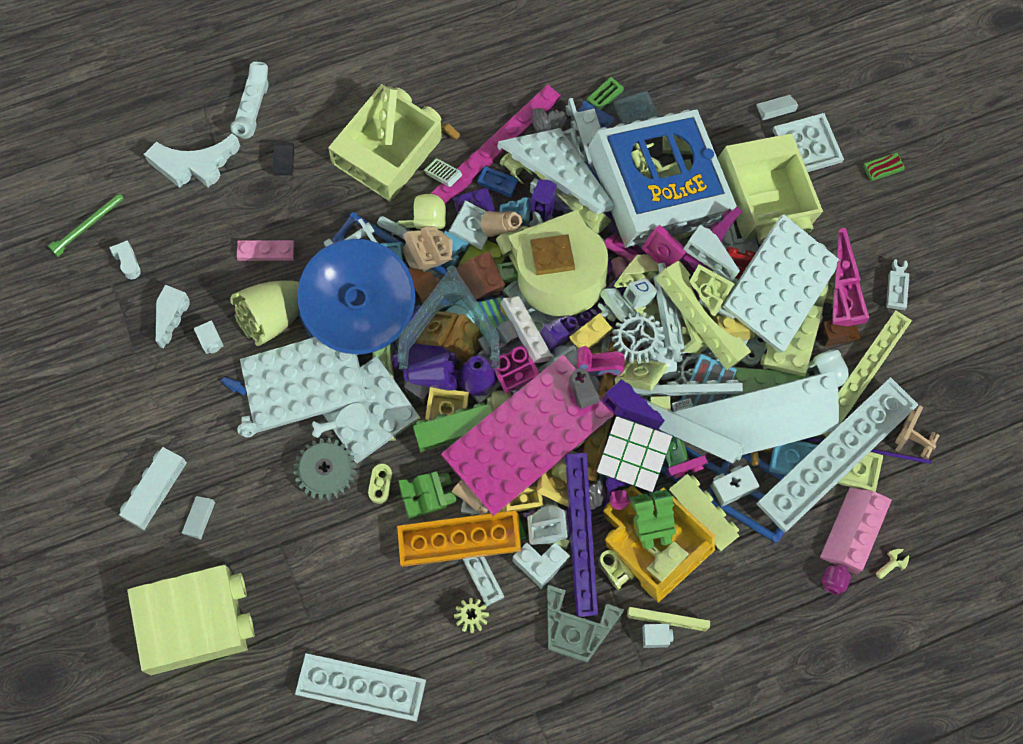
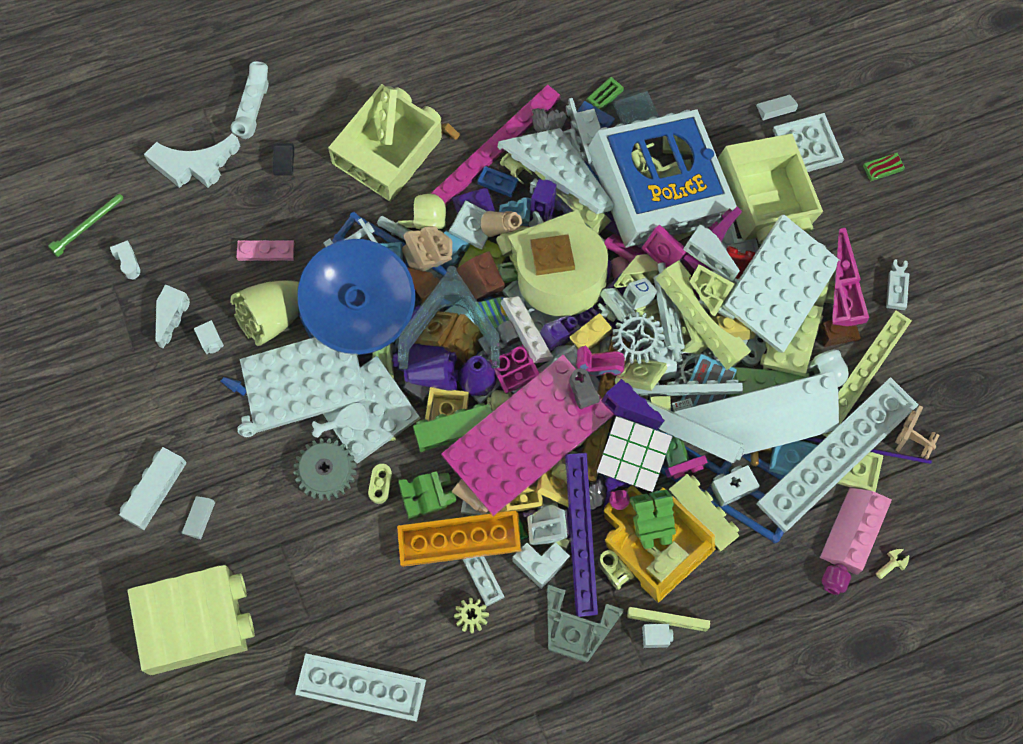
(443, 172): light aqua tile -> none

